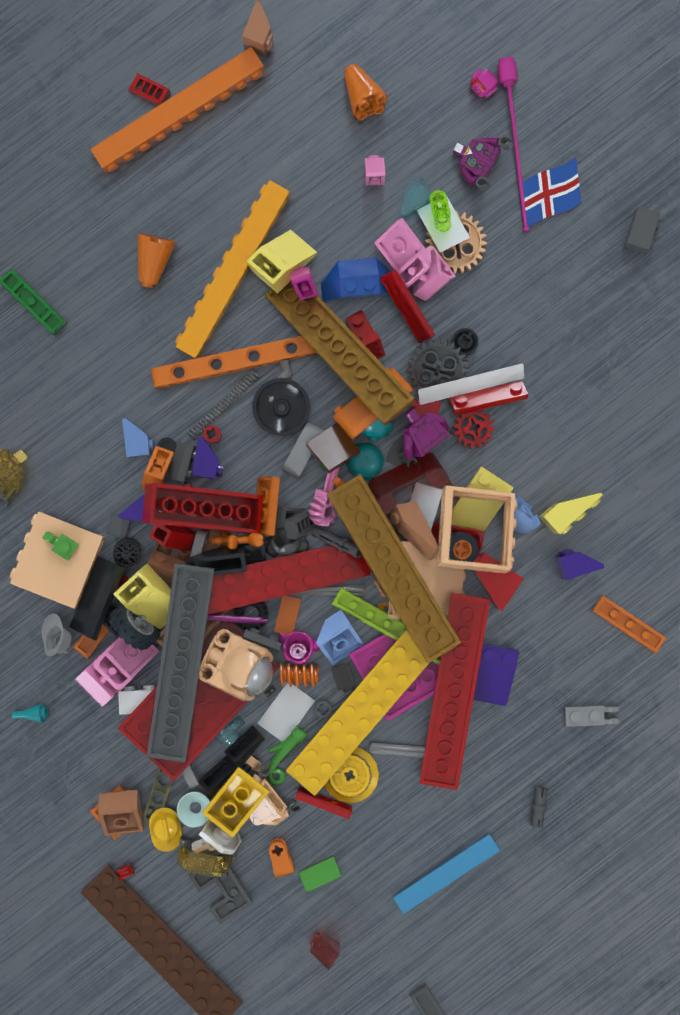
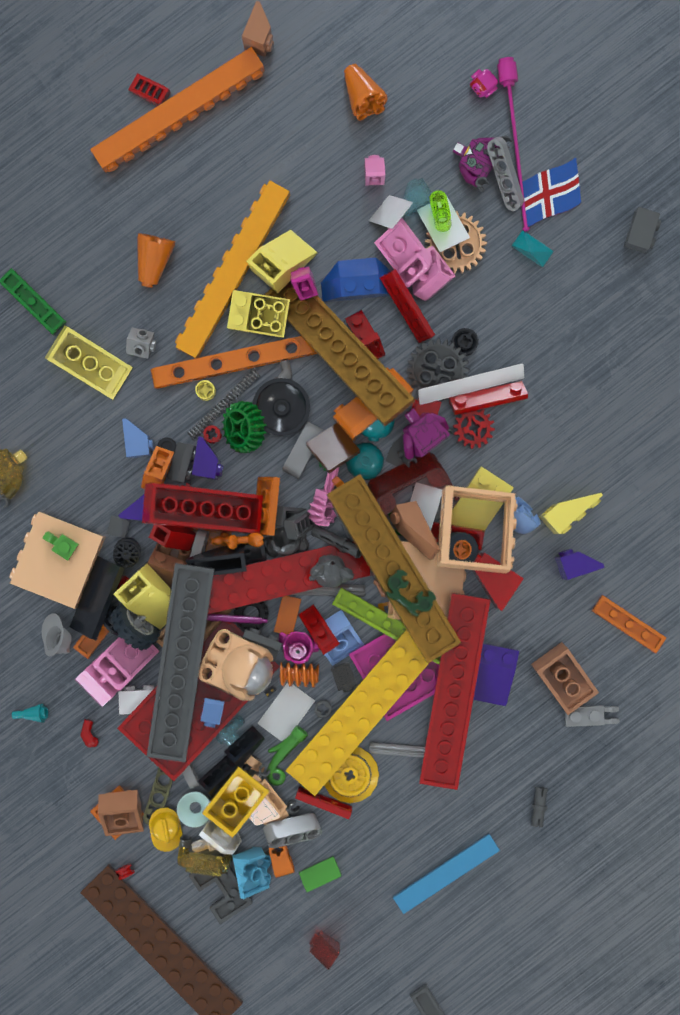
(86, 734): none -> red arm
(88, 362): none -> light yellow slope
(140, 343): none -> light grey brick
(205, 390): none -> light yellow wheel
(212, 712): none -> medium blue slope
(243, 427): none -> green gear
(252, 871): none -> medium azure slope
(258, 314): none -> light yellow slope
(292, 830): none -> light grey beam
(318, 629): none -> red tile
(328, 574): none -> dark grey hair
(390, 211): none -> white sticker
(423, 603): none -> dark green helmet
(502, 174): none -> light grey beam
(532, 248): none -> teal slope
(565, 678): none -> nougat slope

